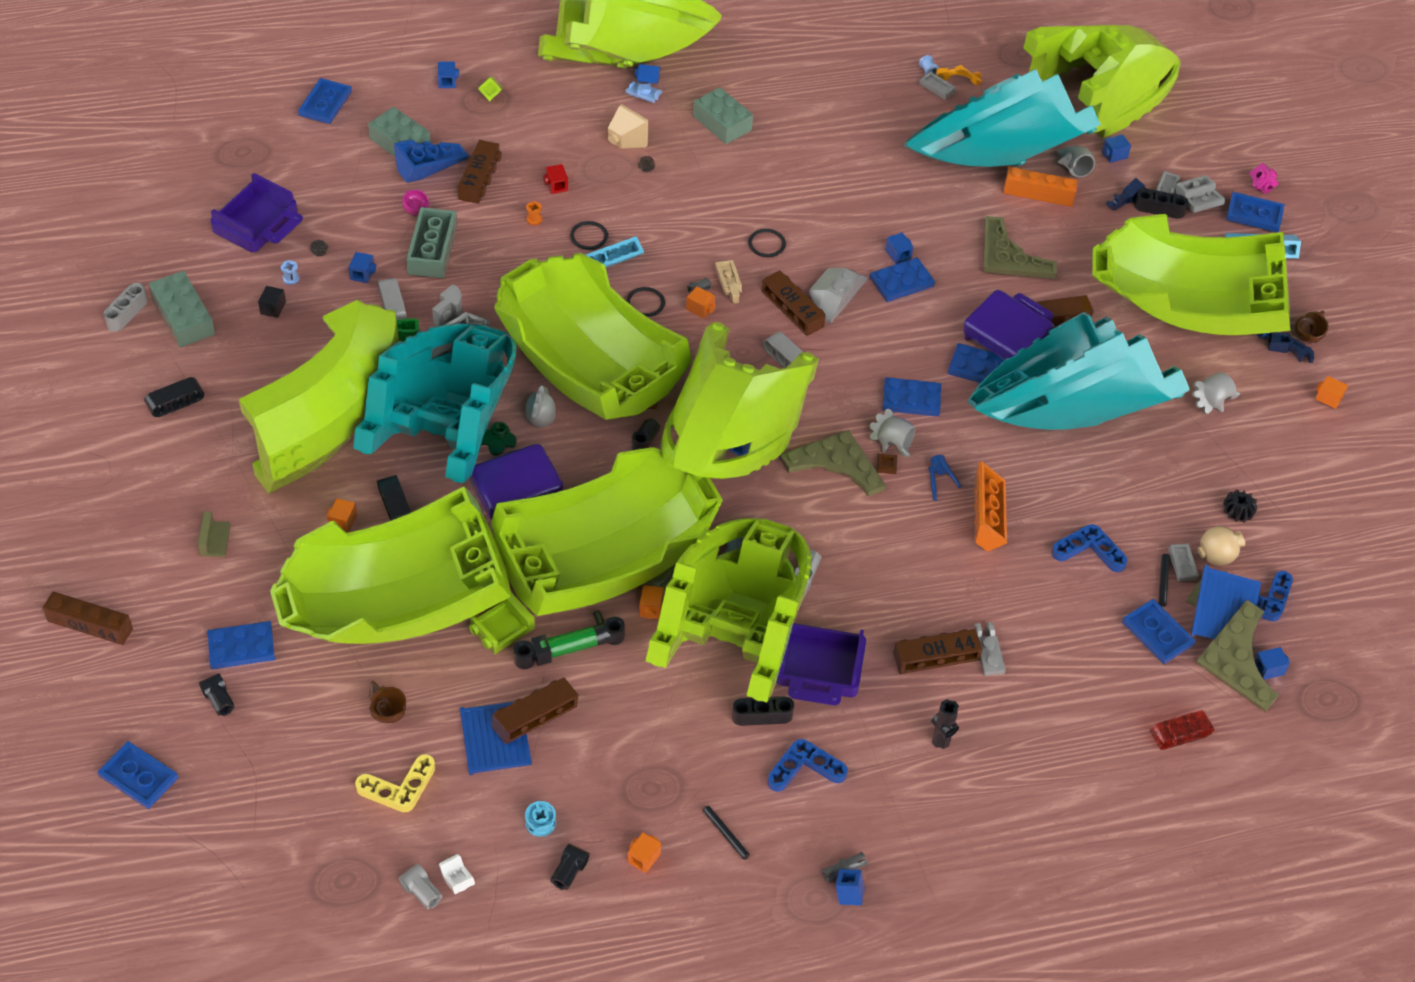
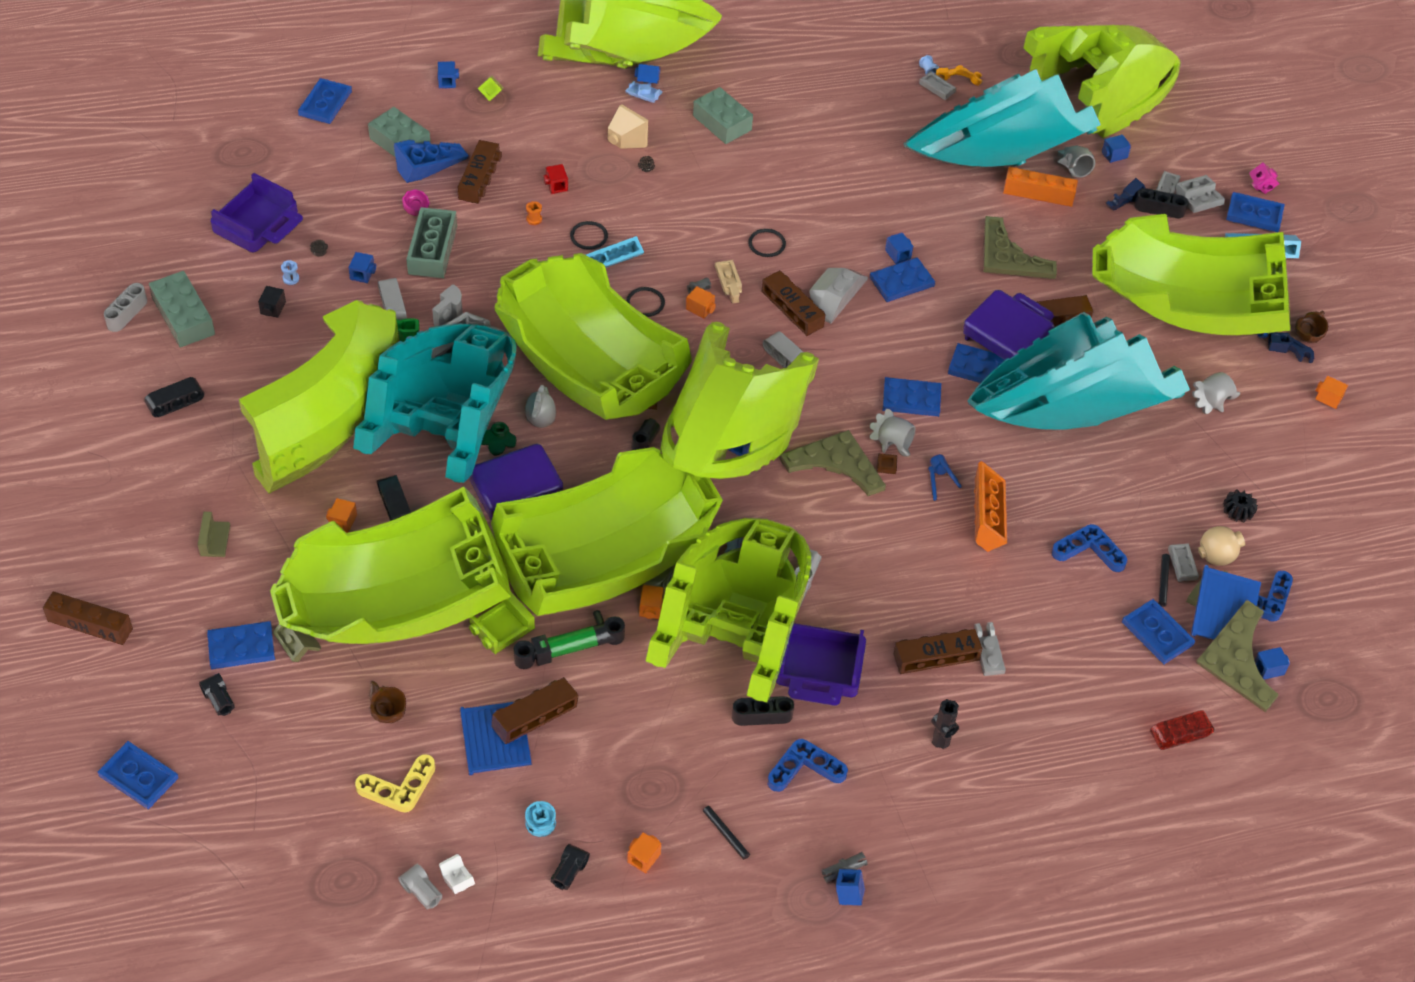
(295, 642): none -> olive panel

